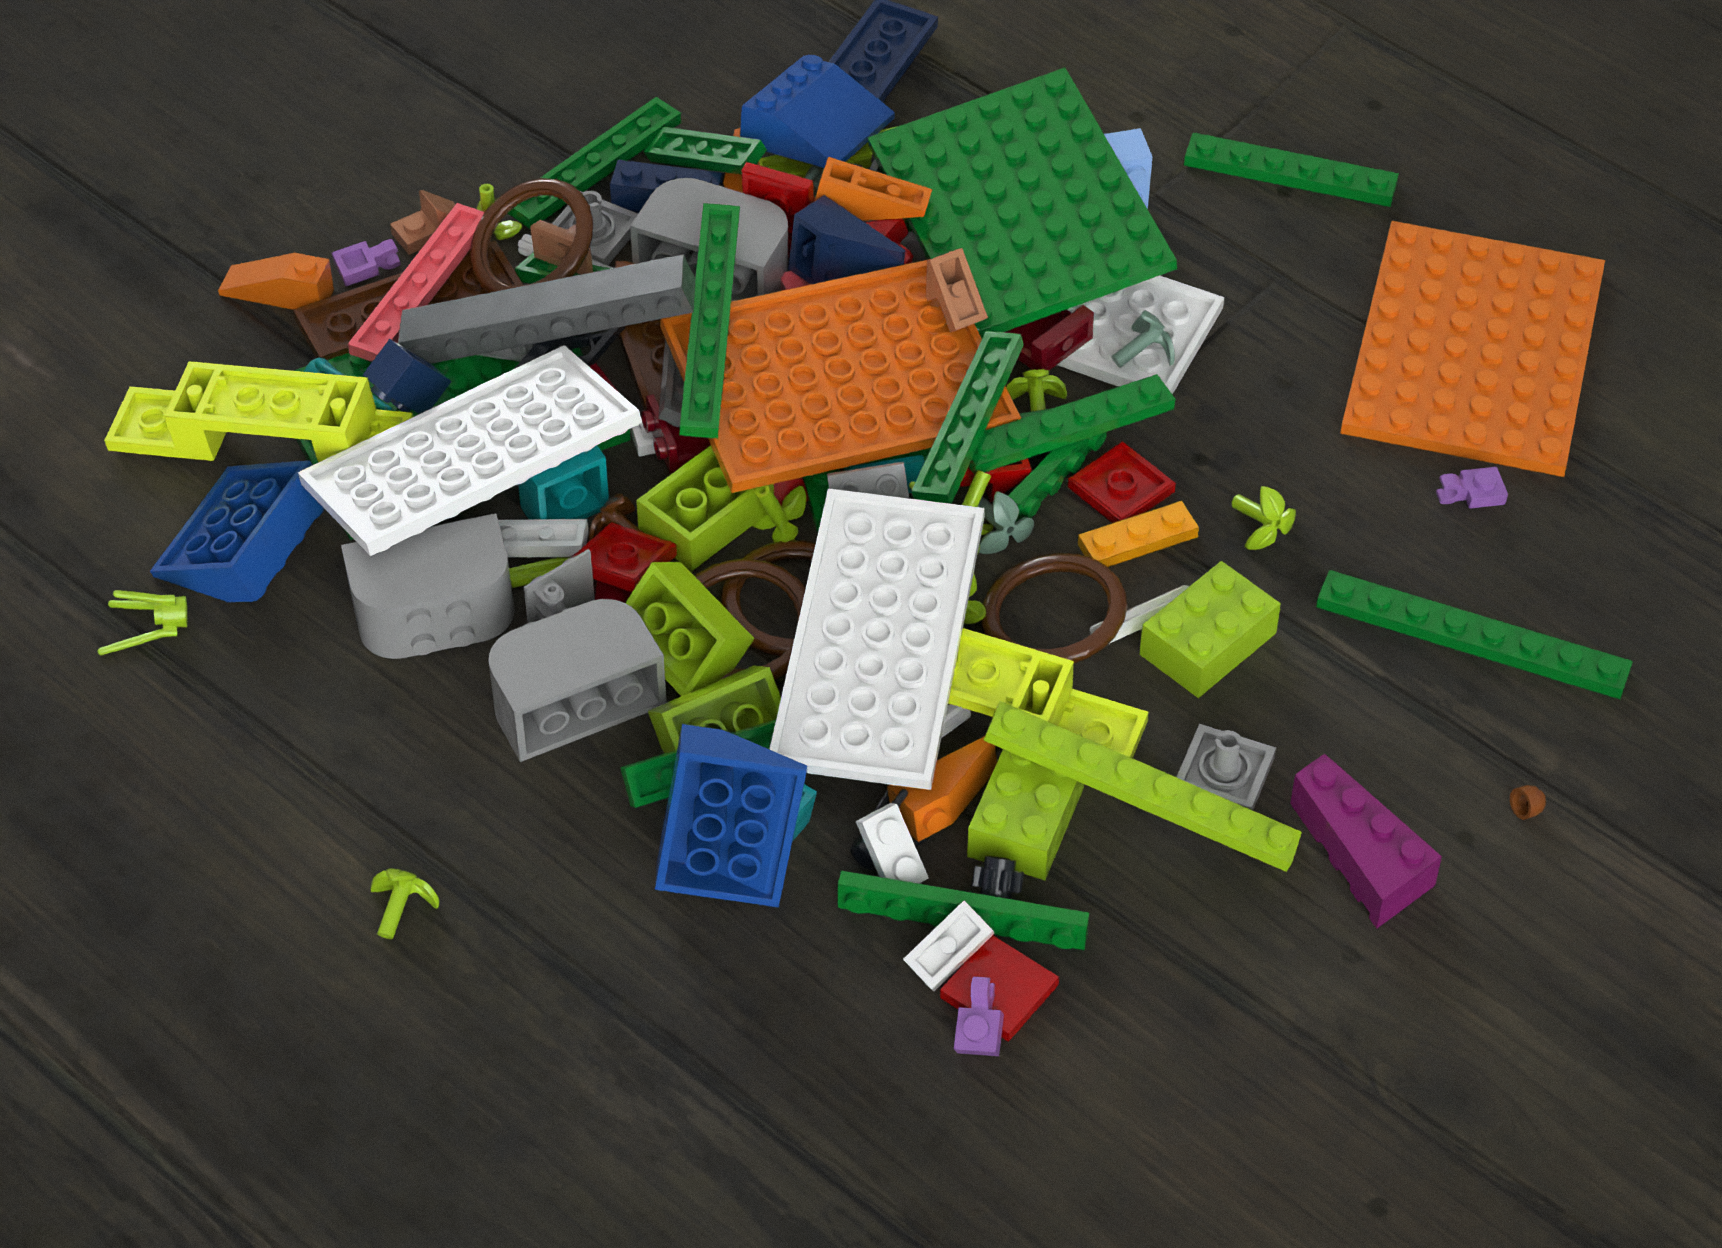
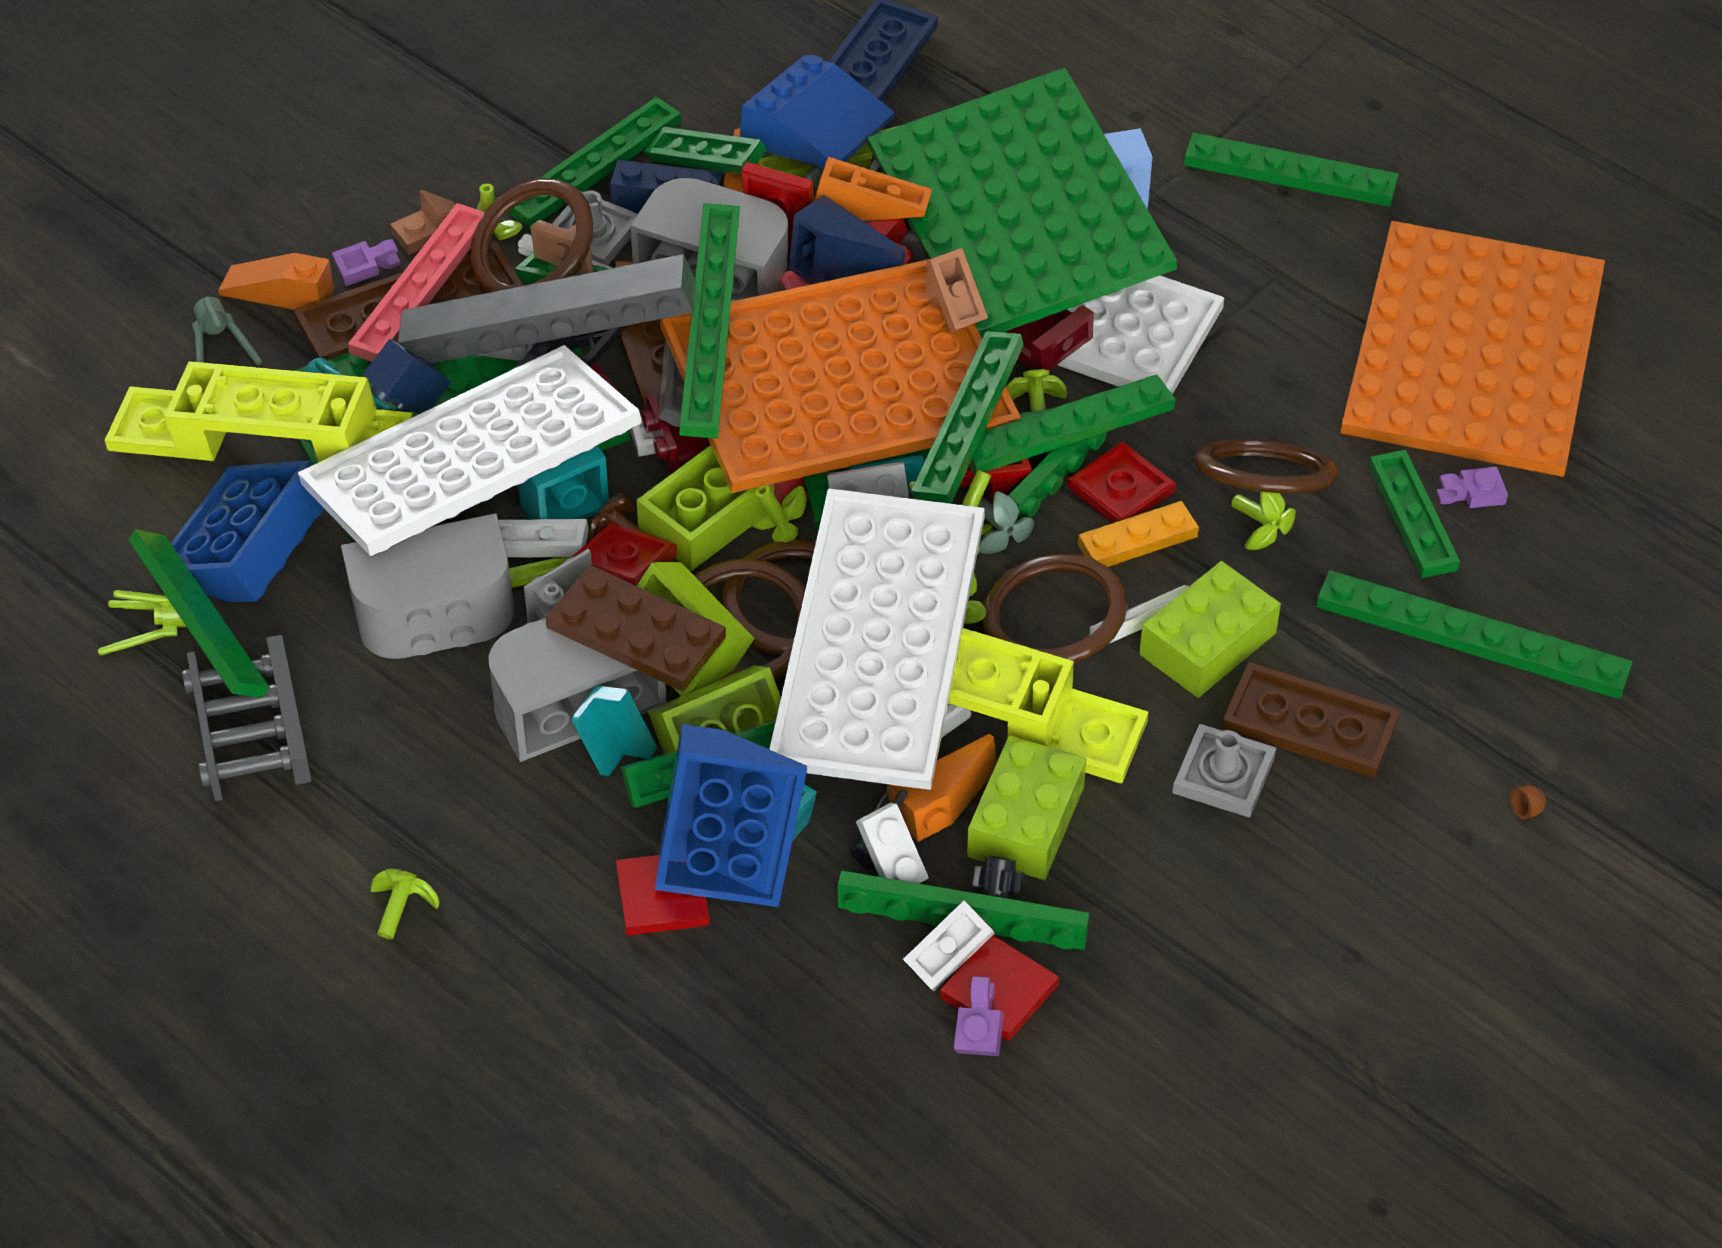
(198, 614): none -> green tile
(213, 320): none -> sand green plant
(285, 725): none -> dark grey fence
(612, 728): none -> teal panel
(636, 627): none -> reddish brown plate
(651, 909): none -> red tile
(1143, 786): lime plate -> none
(1150, 332): sand green plant -> none
(1311, 719): none -> reddish brown plate
(1324, 477): none -> reddish brown wedge
(1364, 840): magenta wedge -> none
(1414, 514): none -> green plate

